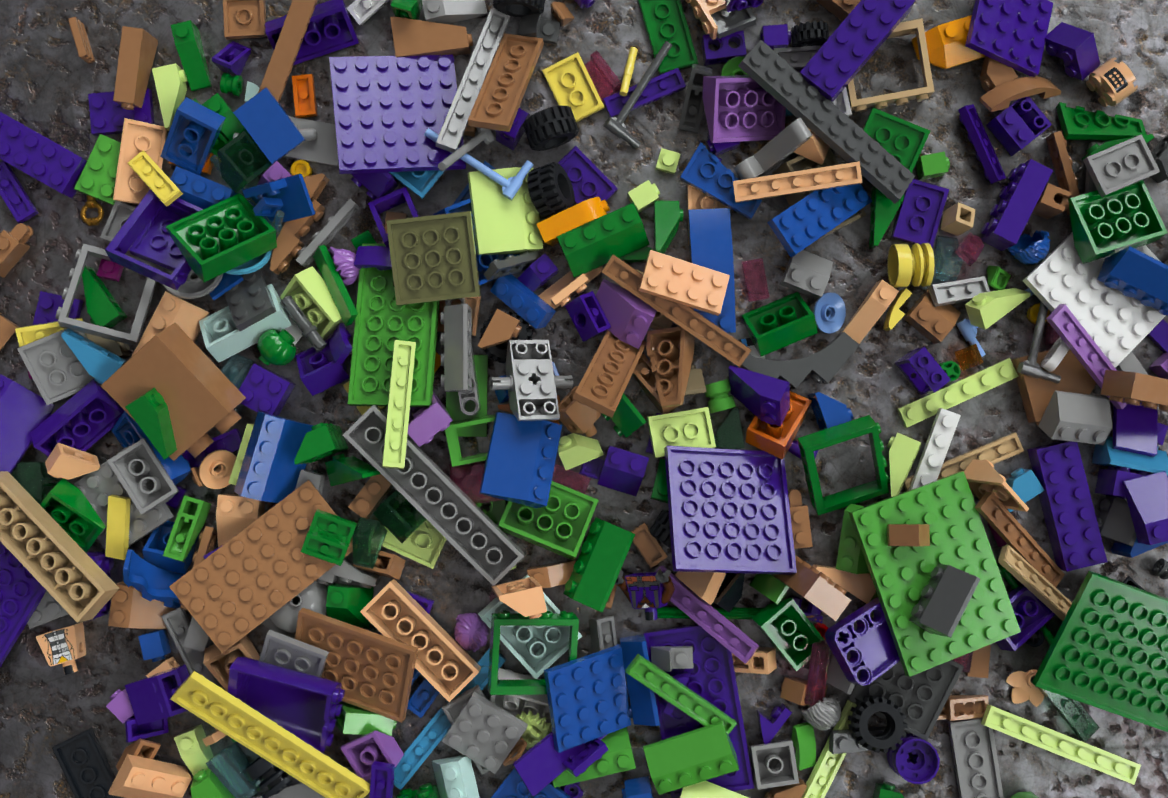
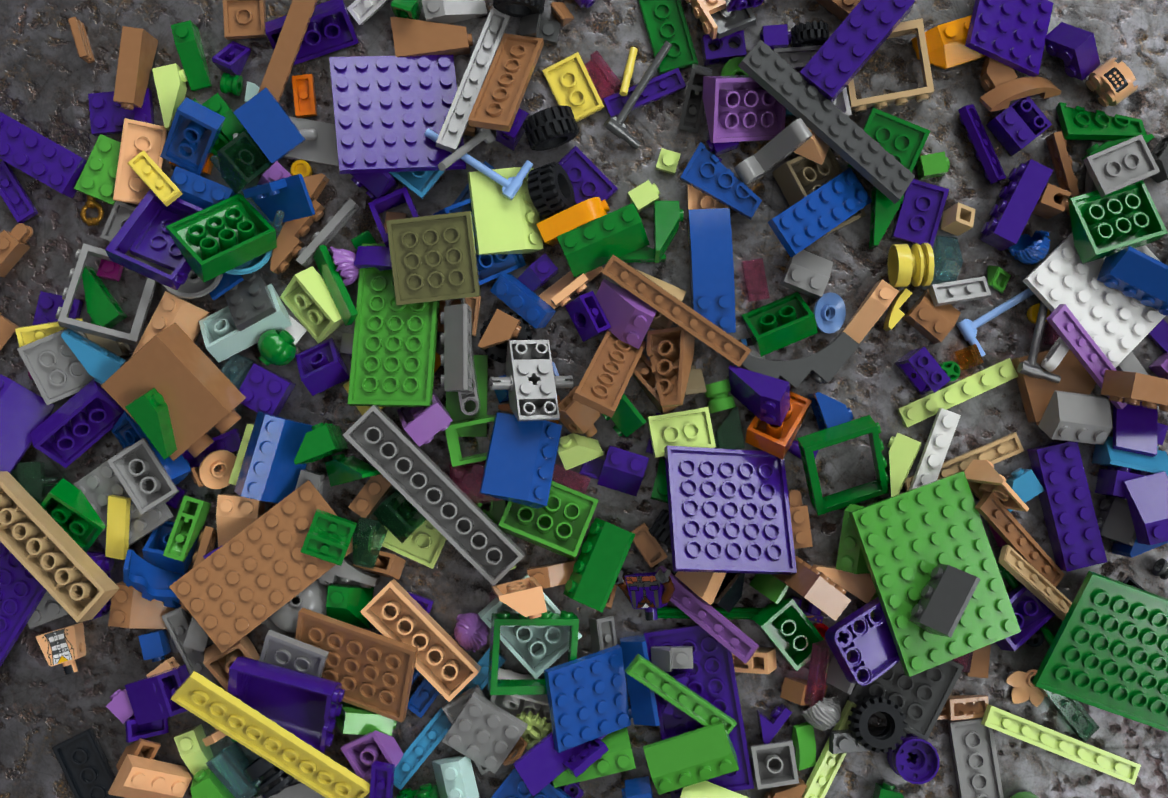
(70, 462): light nougat slope -> none
(268, 206): blue tile -> none
(308, 330): dark grey pin -> none
(339, 344): dark purple slope -> none
(398, 404): yellowish green plate -> none
(510, 265): dark grey plate -> none
(684, 283): light nougat plate -> none
(797, 182): light nougat plate -> none
(908, 534): medium nougat slope -> none
(970, 248): clear pink plate -> none
(991, 306): yellowish green slope -> none

